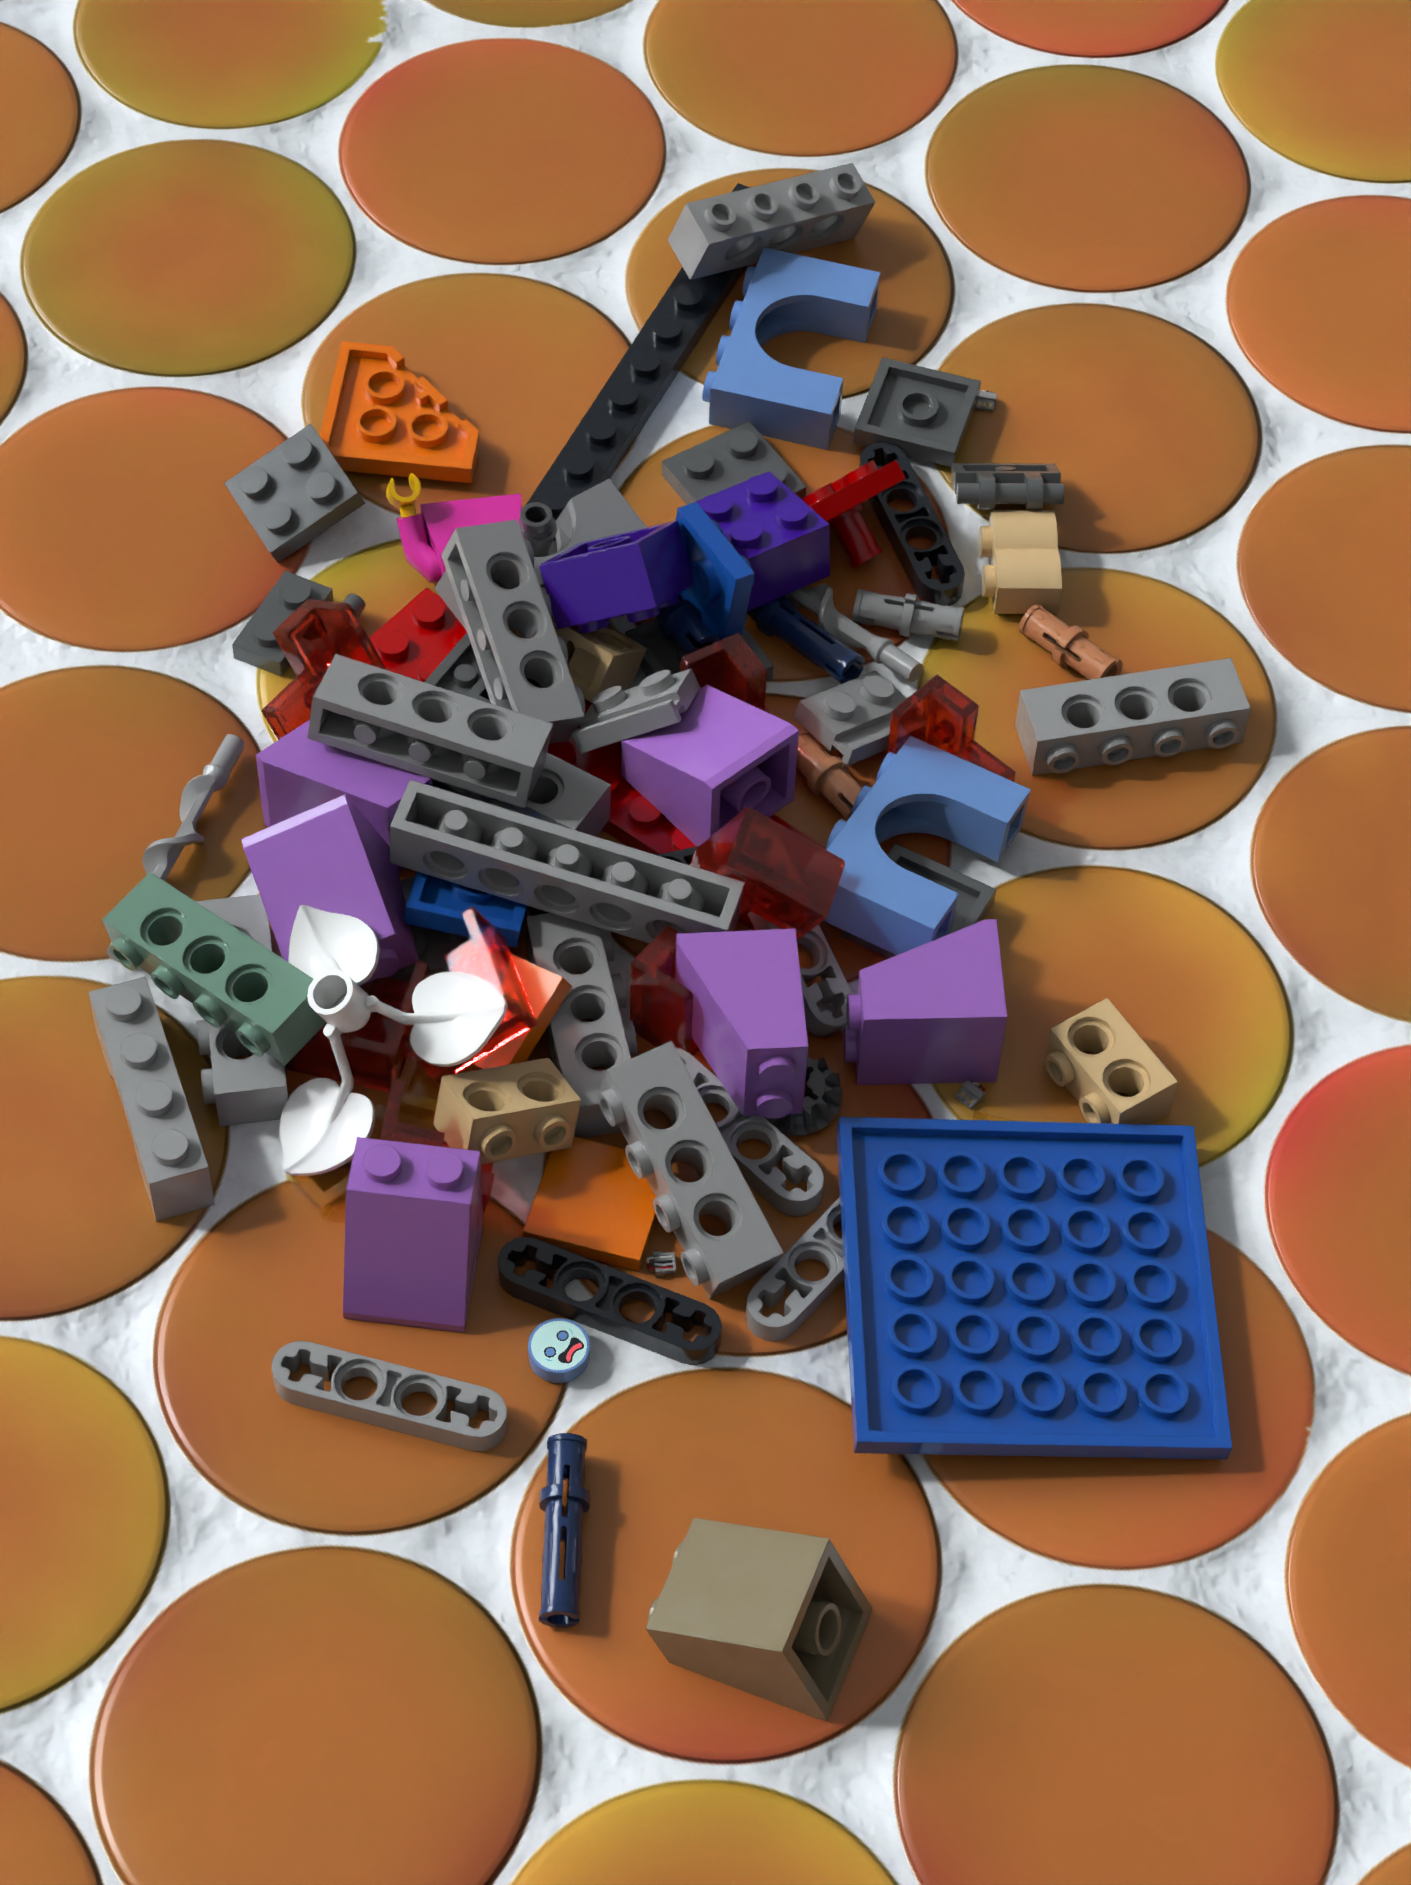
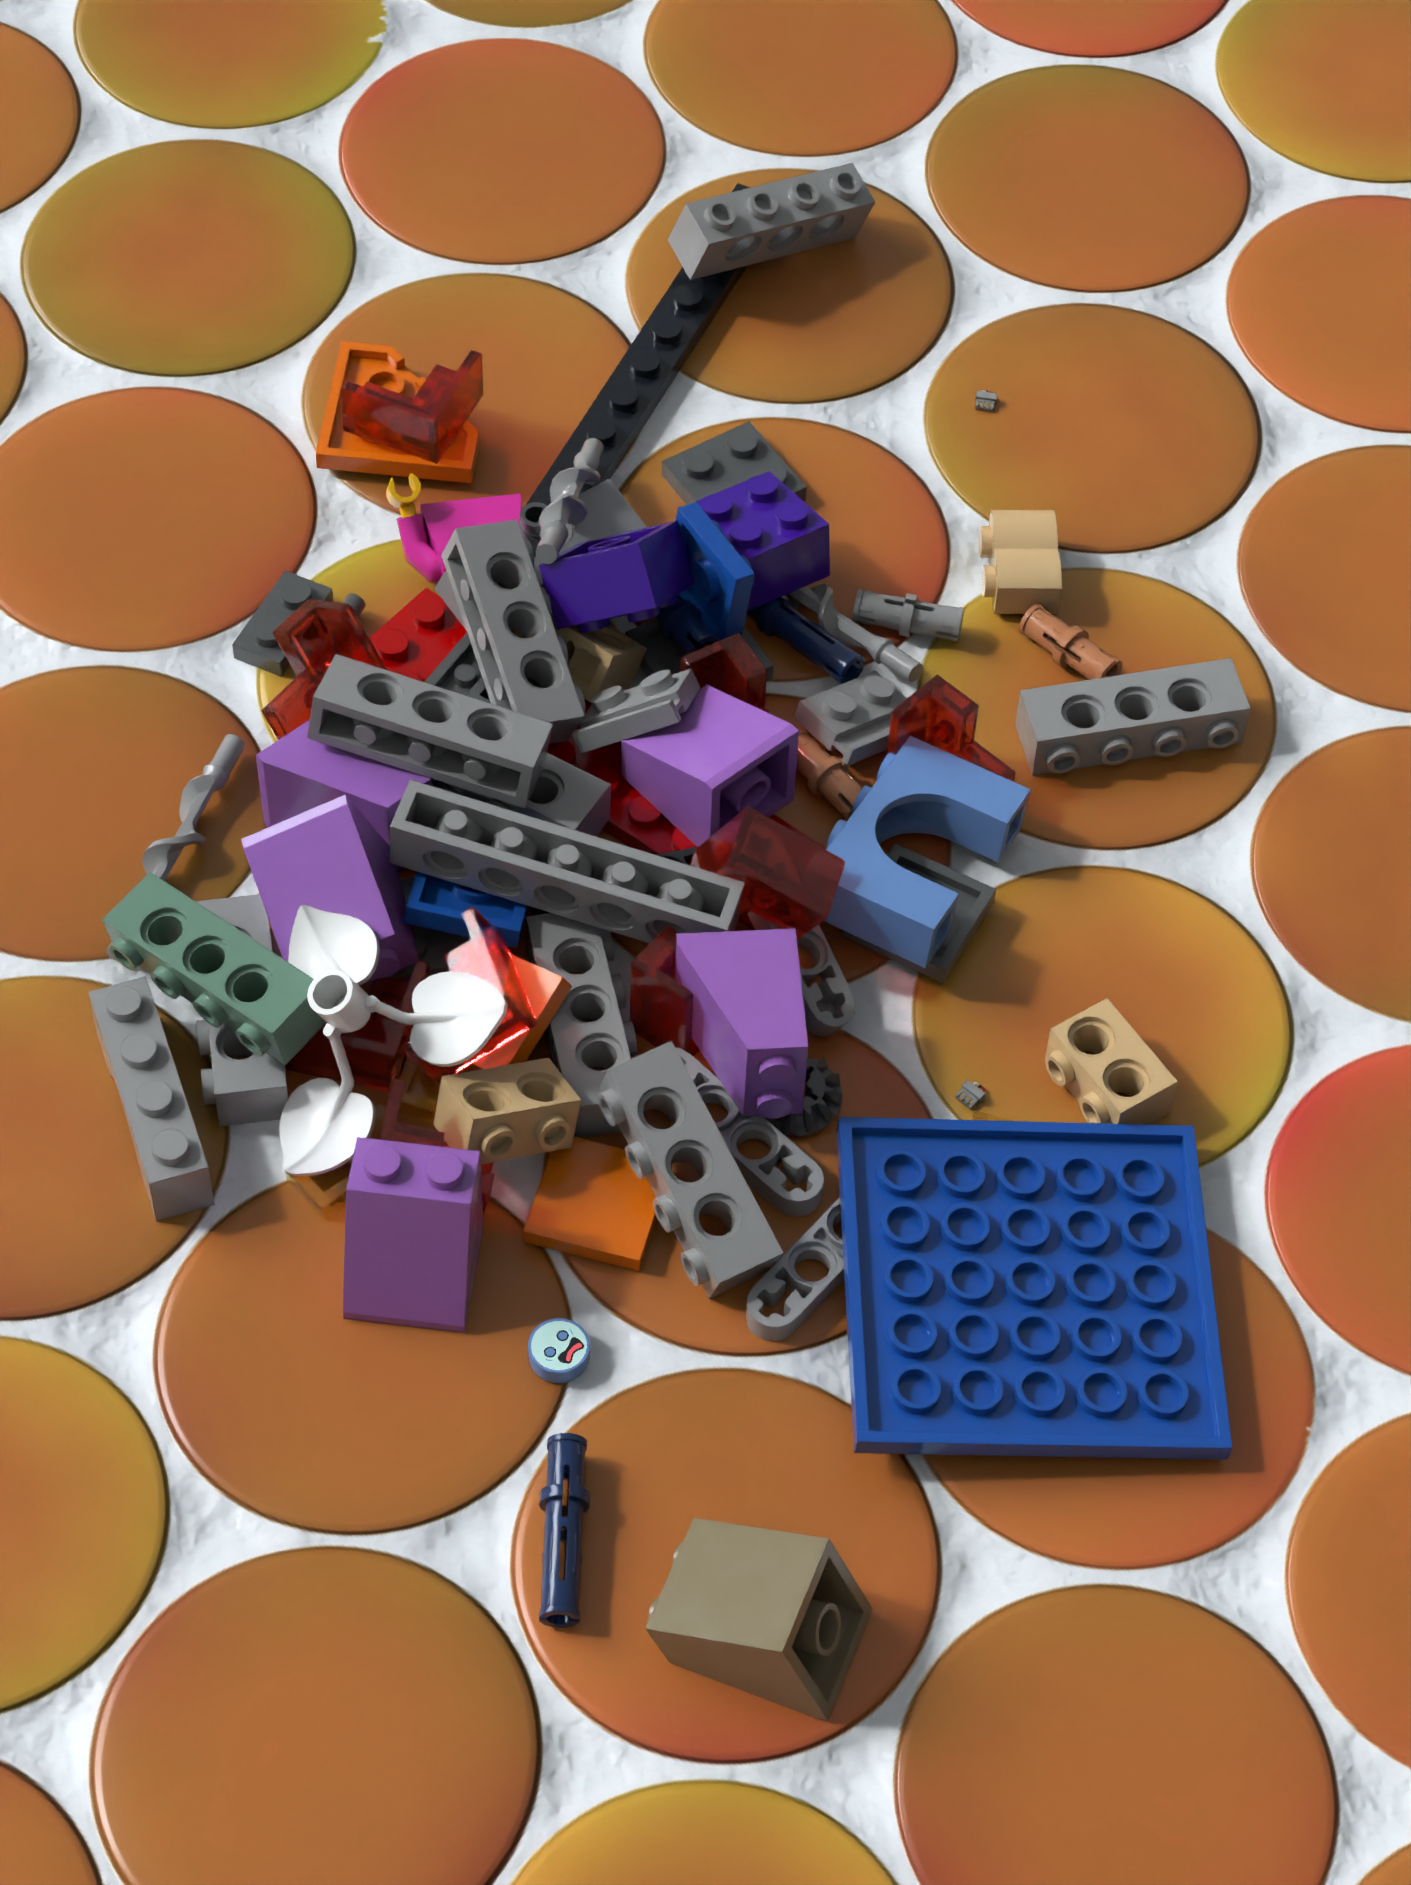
(294, 493): plate -> none
(393, 1386): light grey beam -> none
(419, 424): none -> clear red panel
(565, 504): none -> light grey piece
(614, 1291): black beam -> none
(663, 1263): light grey piece -> none
(783, 297): medium blue arch -> none
(841, 504): red plate -> none
(916, 522): black beam -> none
(917, 411): dark grey plate -> none
(930, 1012): medium lavender slope -> none
(1007, 484): dark grey plate -> none

